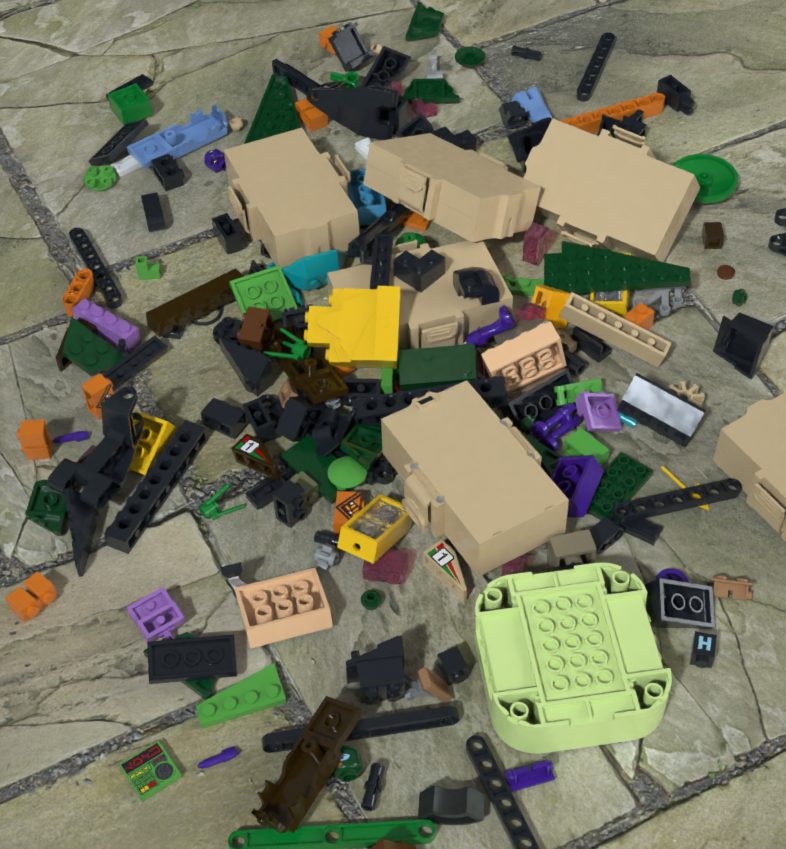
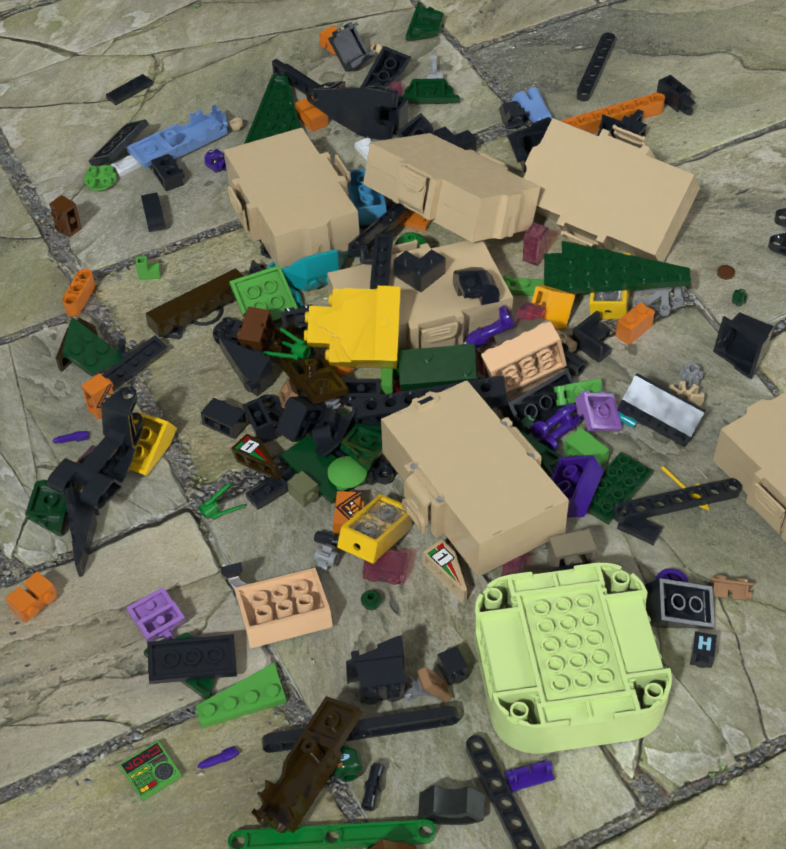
(35, 439): orange piece -> none
(65, 216): none -> reddish brown brick
(98, 272): black beam -> none
(108, 325): medium lavender brick -> none
(130, 104): green container -> none
(155, 487): black brick -> none
(227, 233): black brick -> none
(290, 503): black brick -> none
(351, 79): green axle -> none
(427, 109): clear pink piece -> none
(469, 56): dark green dish -> none
(526, 53): black axle -> none
(605, 534): black beam -> none
(615, 329): tan brick -> none
(691, 374): none -> light grey gear
(712, 235): dark brown panel -> none
(714, 175): green dish -> none

